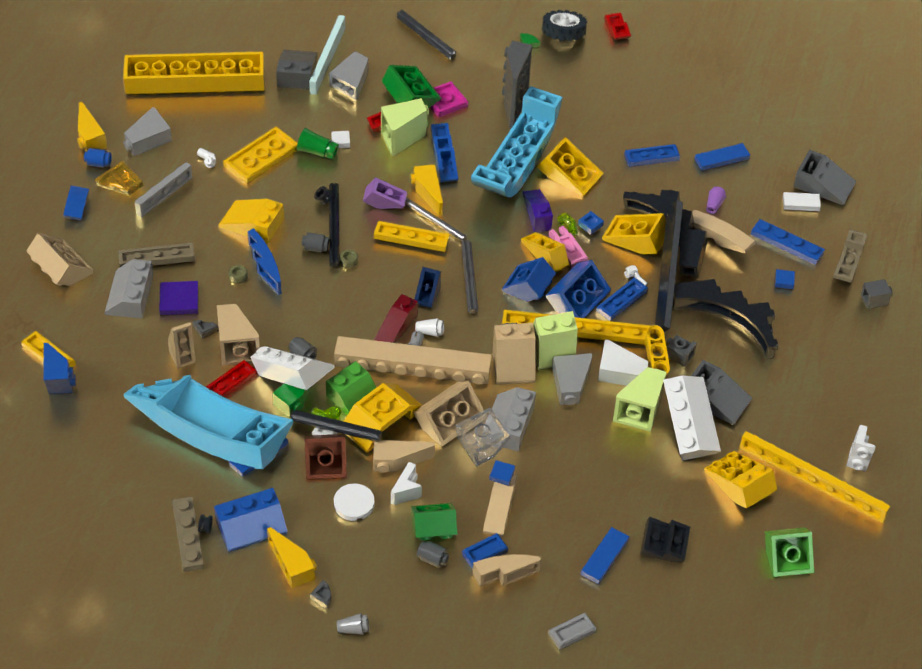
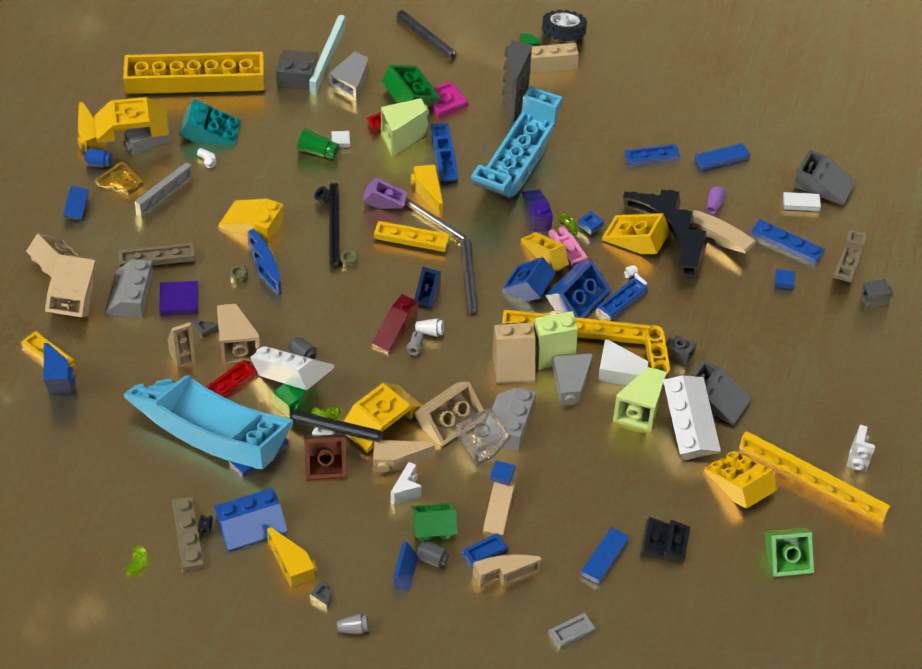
(71, 286): none -> tan slope
(130, 115): none -> yellow slope
(138, 562): none -> clear neon green arm
(209, 125): none -> teal slope
(261, 155): yellow tile -> none
(315, 242): dark grey brick -> none
(349, 386): bright green slope -> none
(354, 502): white tile -> none
(405, 567): none -> blue slope
(413, 360): tan brick -> none
(554, 58): none -> tan slope
(570, 168): yellow slope -> none
(617, 26): red slope -> none
(668, 265): black tile -> none
(707, 297): black arch -> none

